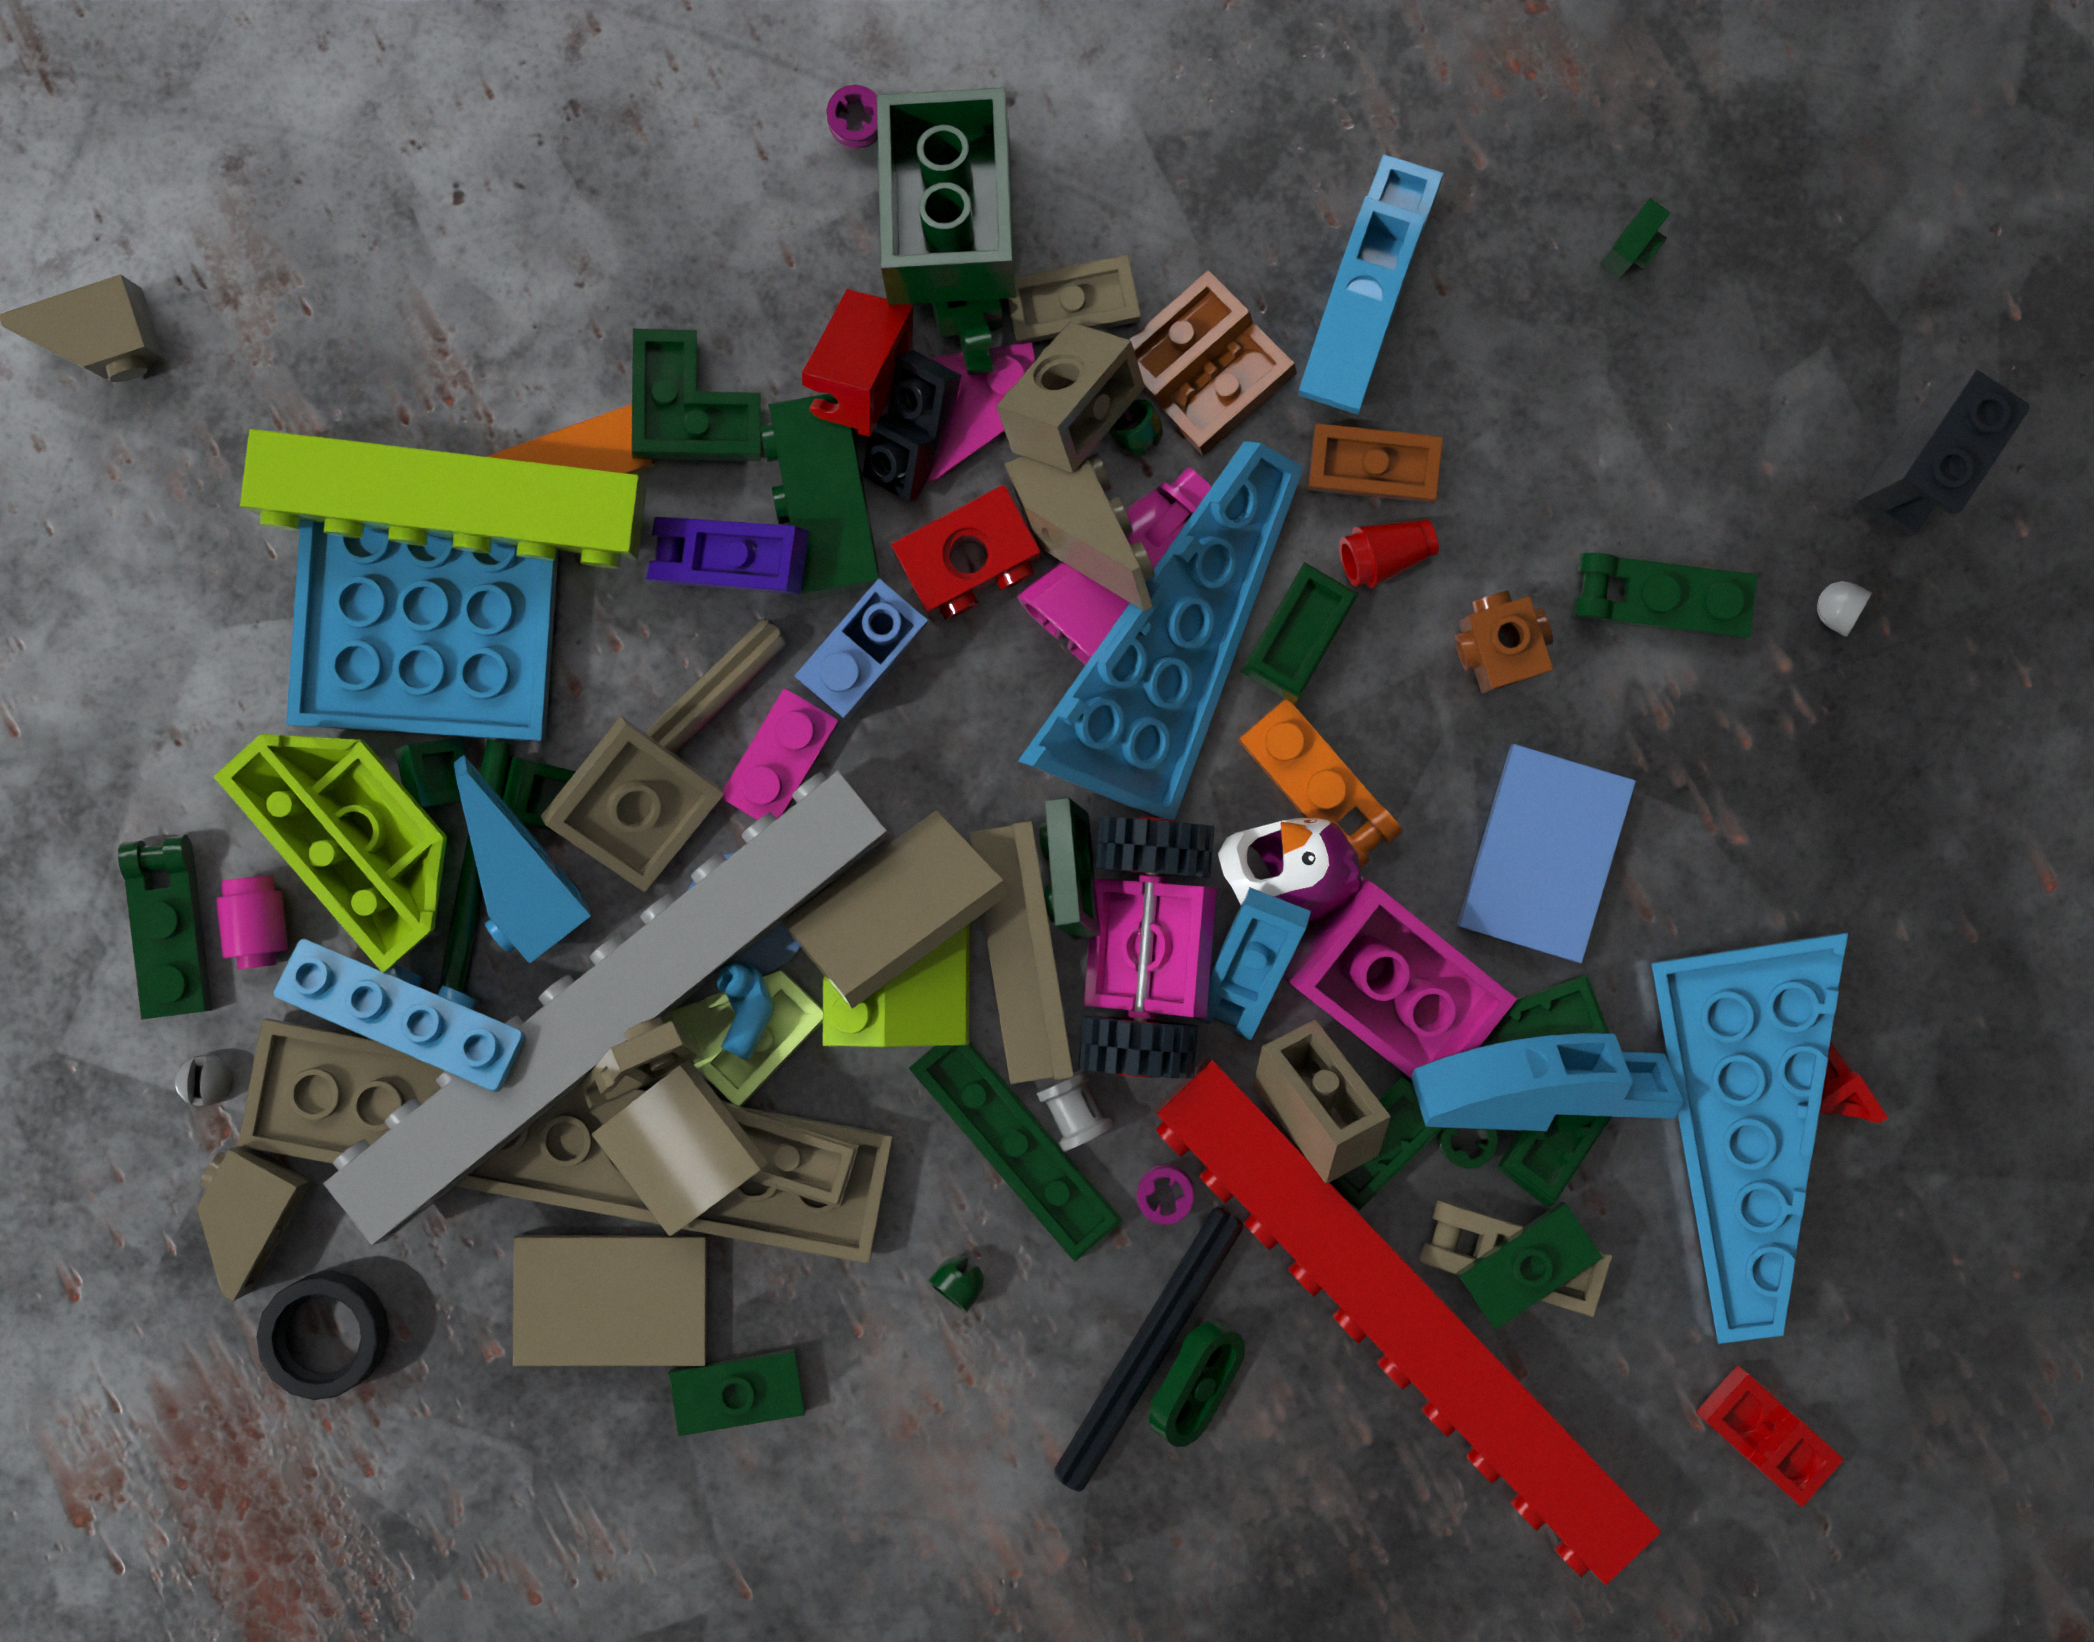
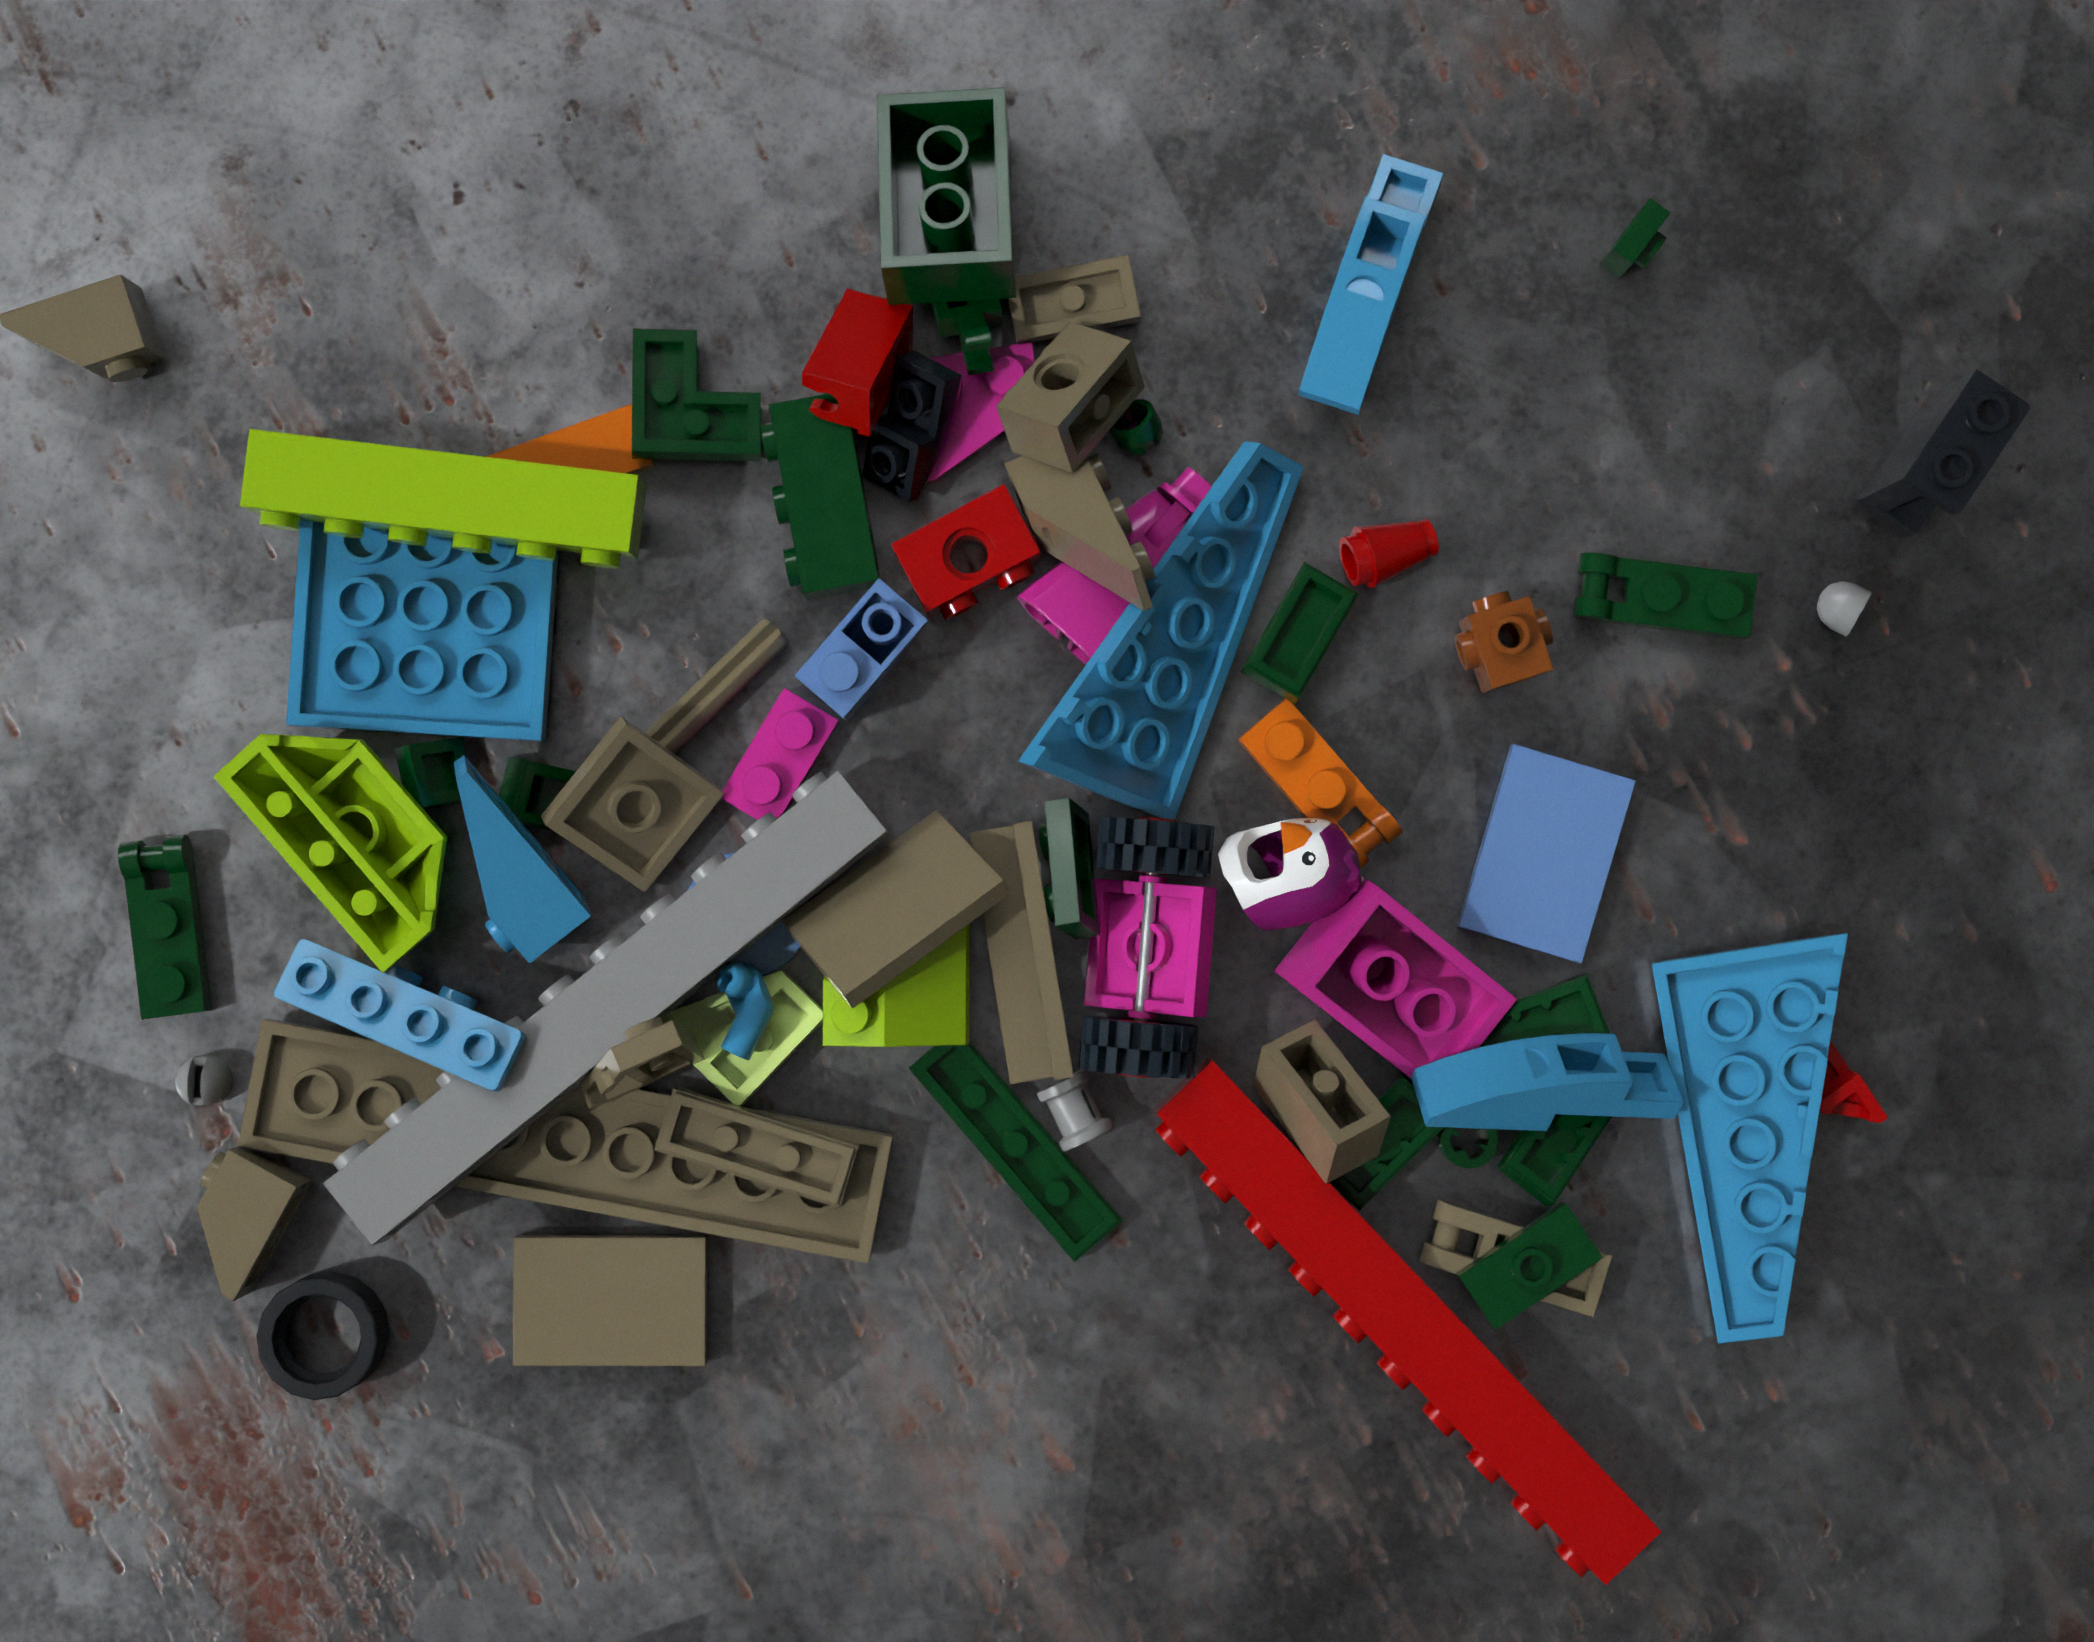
(252, 921): dark pink brick -> none
(469, 887): dark green bar -> none
(679, 1148): dark tan slope -> none
(728, 555): dark purple plate -> none
(737, 1392): dark green plate -> none
(838, 126): magenta bush -> none
(954, 1285): dark green hinge -> none
(1148, 1349): black axle -> none
(1182, 1203): magenta bush -> none
(1196, 1383): dark green plate -> none
(1208, 363): dark orange slope -> none
(1253, 961): dark azure plate -> none
(1375, 463): dark orange plate -> none
(1769, 1436): red slope -> none

